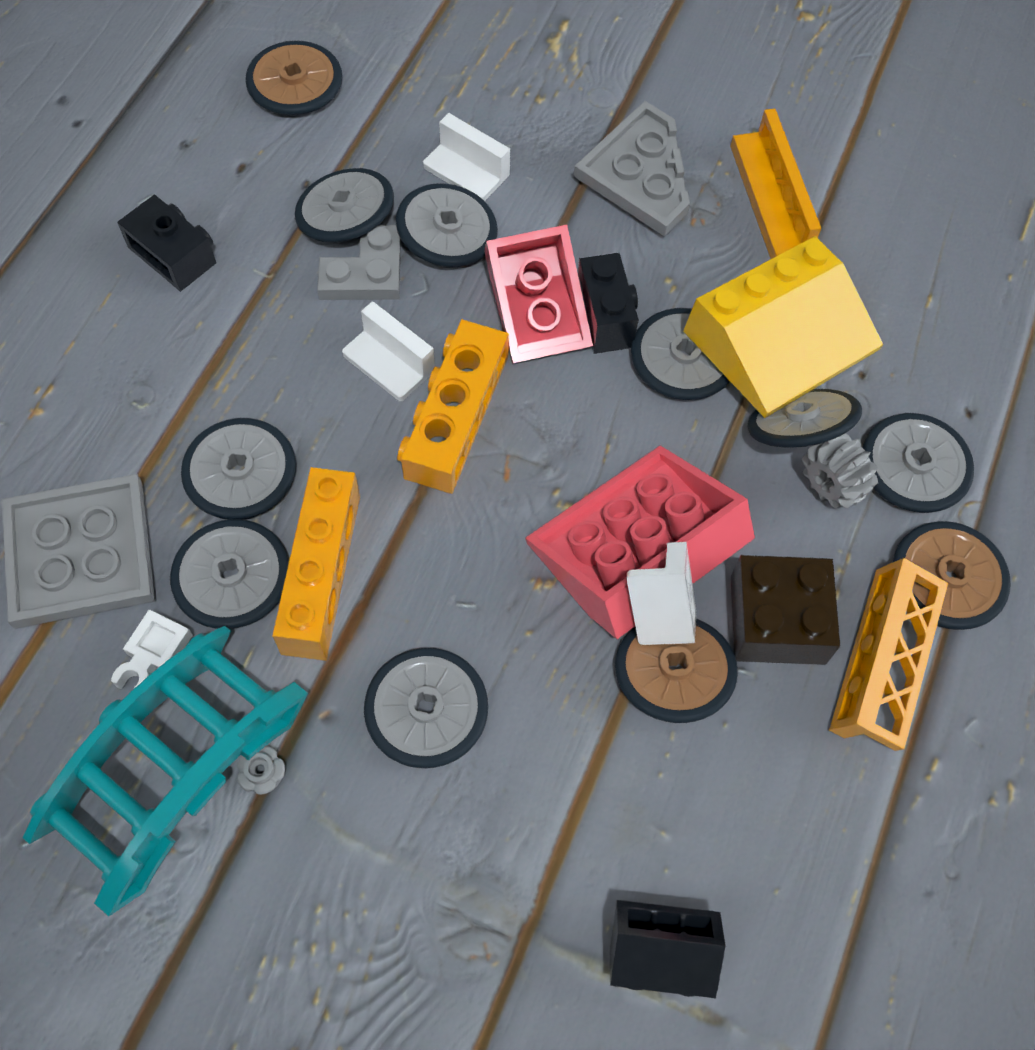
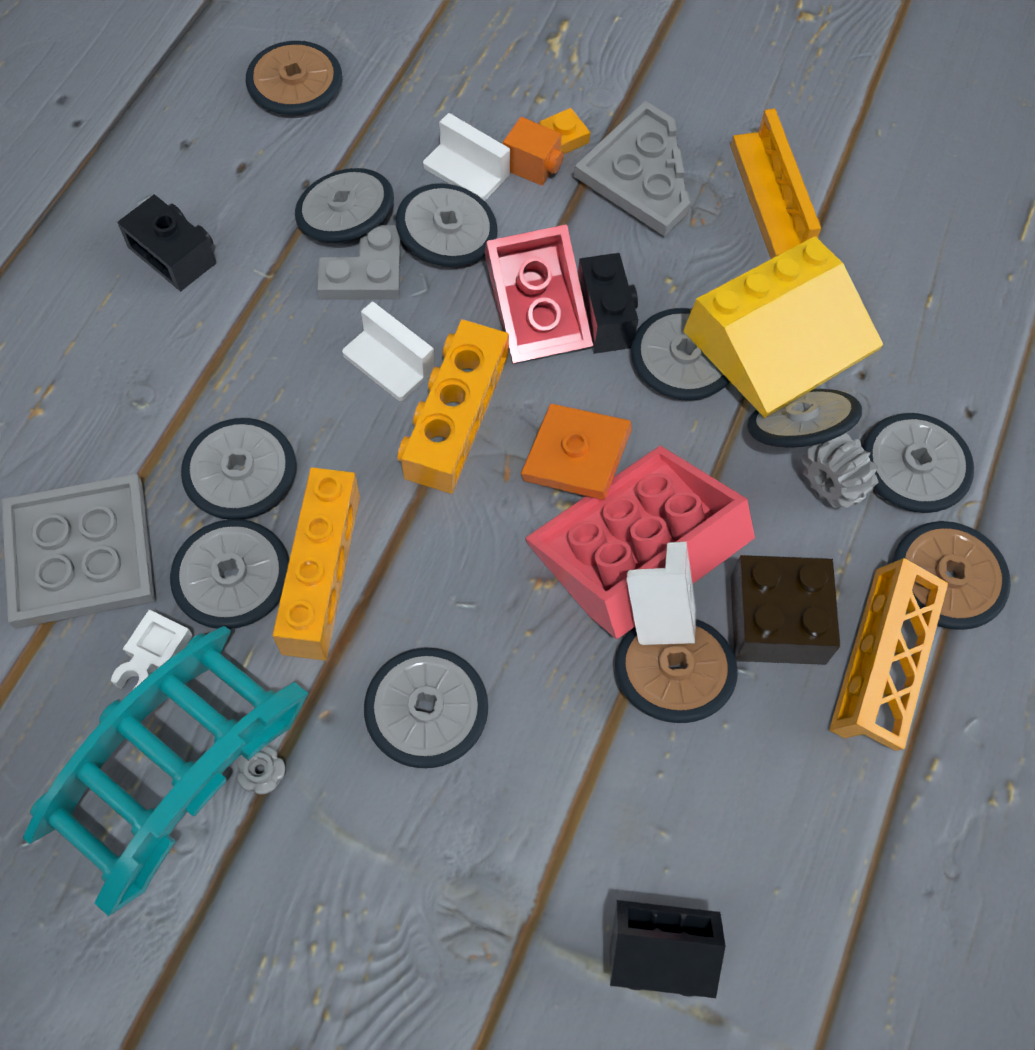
(534, 150): none -> orange brick
(573, 130): none -> light orange plate
(577, 451): none -> orange plate

